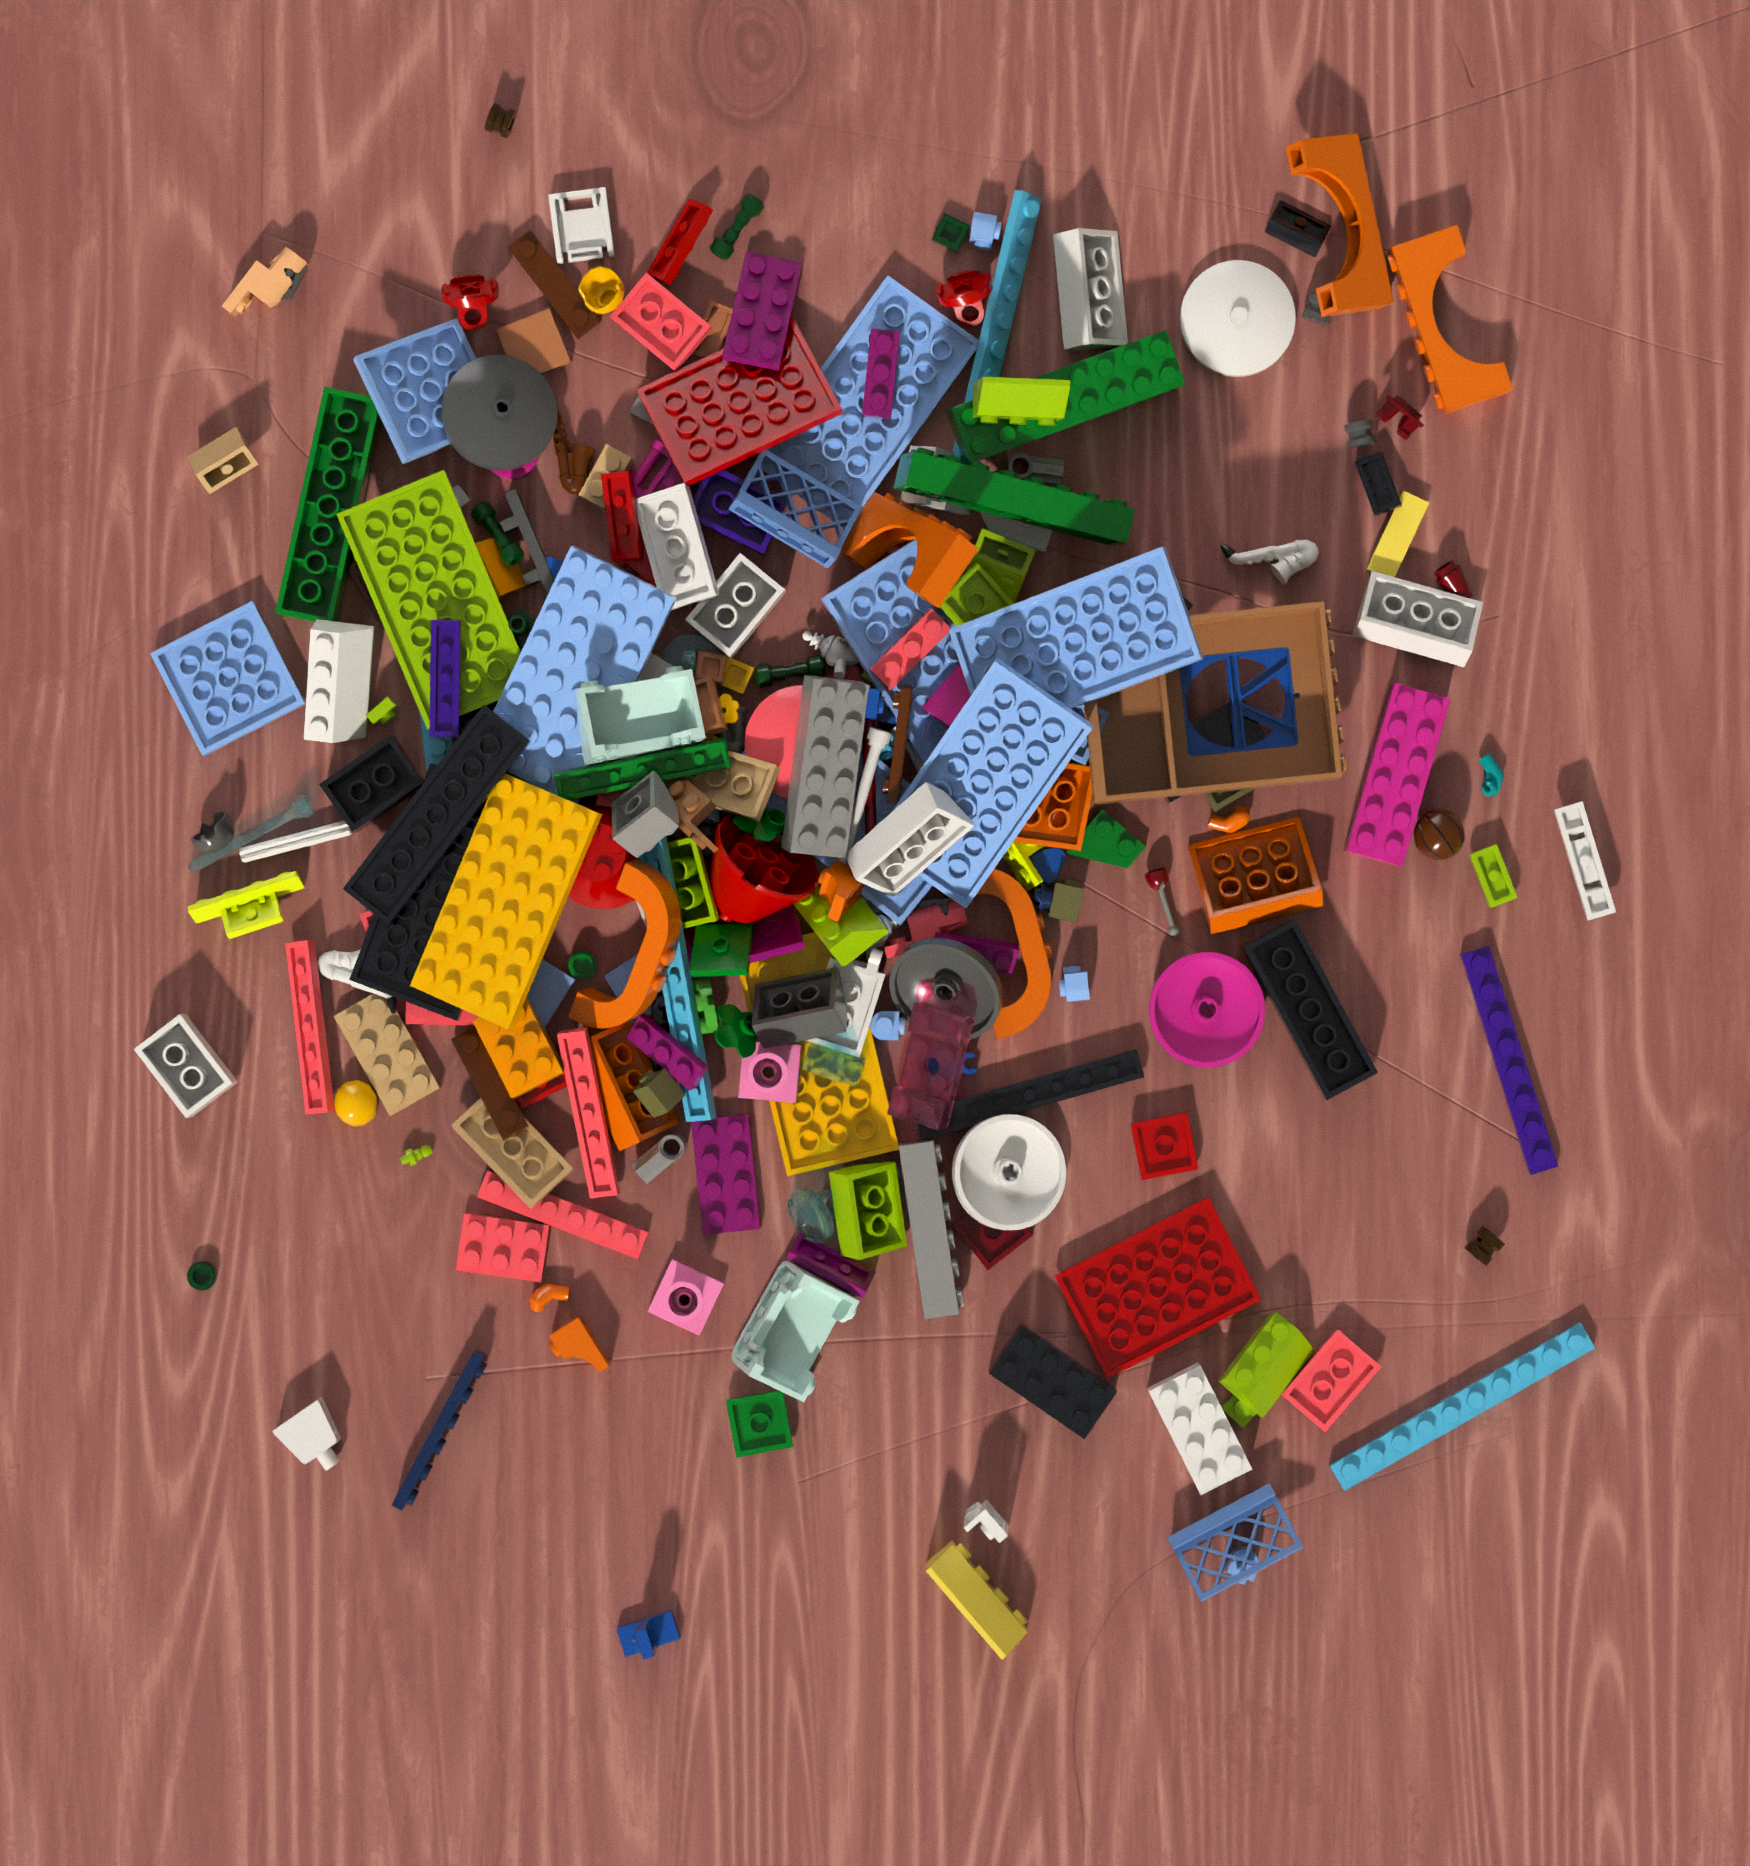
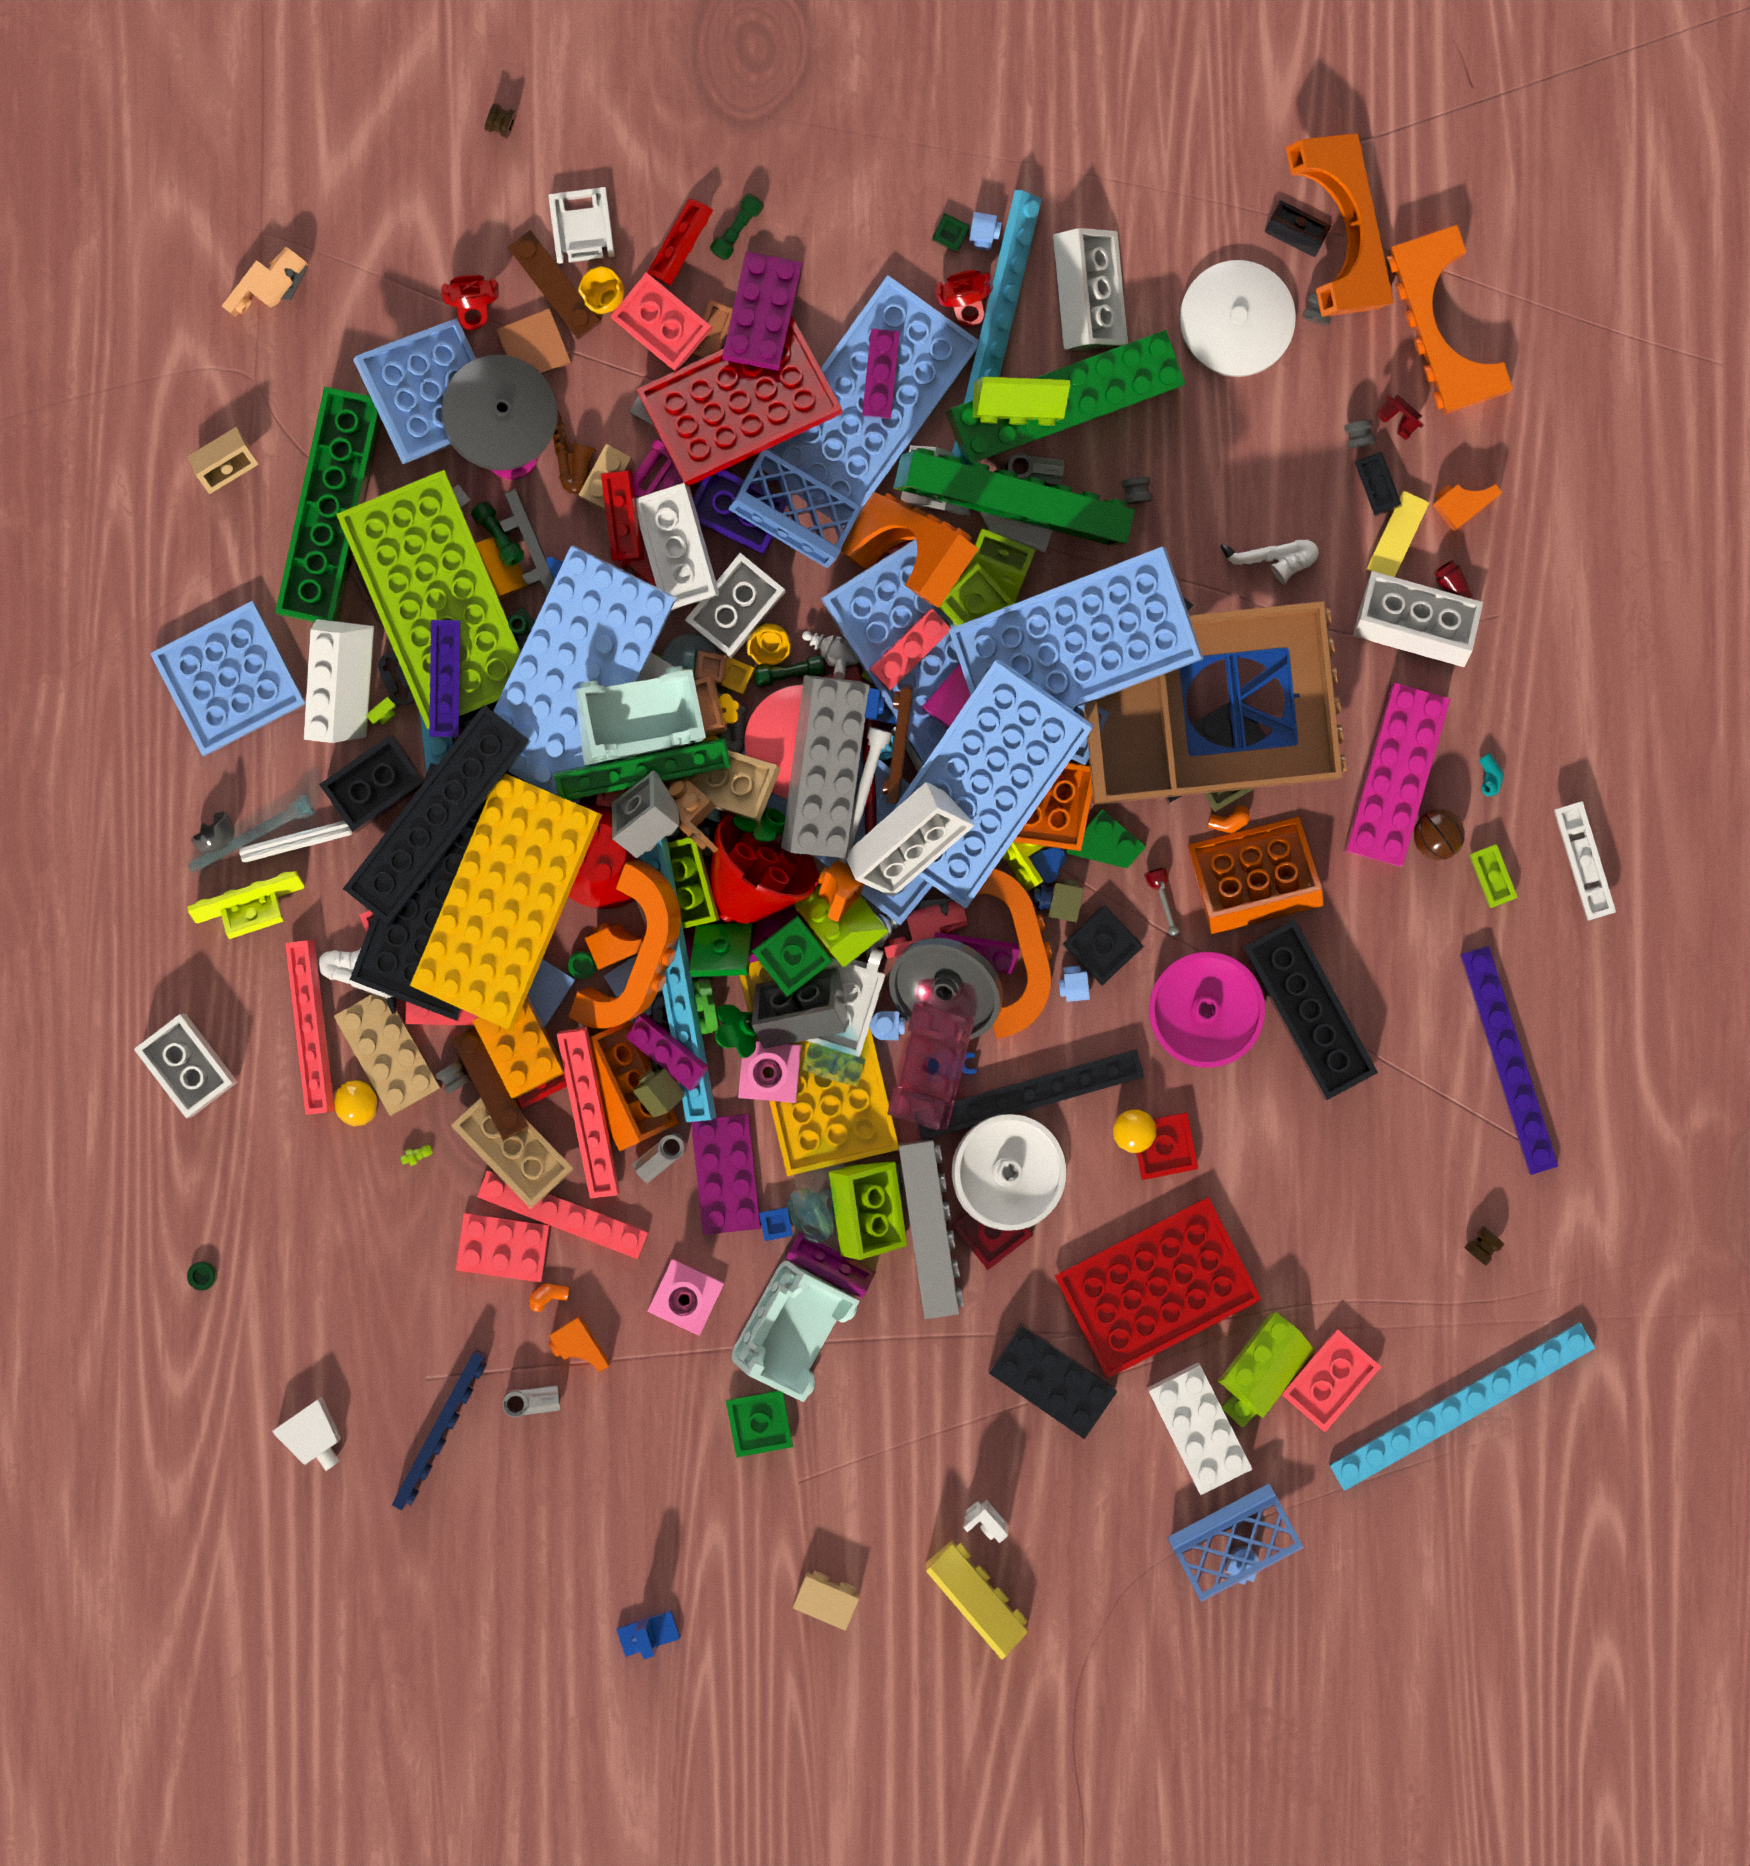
(390, 681): none -> black beam
(453, 1077): none -> dark grey wheel
(535, 1401): none -> light grey piece
(612, 944): none -> orange arch
(768, 644): none -> yellow hair
(776, 1223): none -> blue plate
(792, 956): none -> green plate
(826, 1600): none -> tan brick
(1103, 945): none -> black plate
(1134, 1131): none -> yellow hair
(1137, 490): none -> dark grey wheel
(1460, 505): none -> orange arch

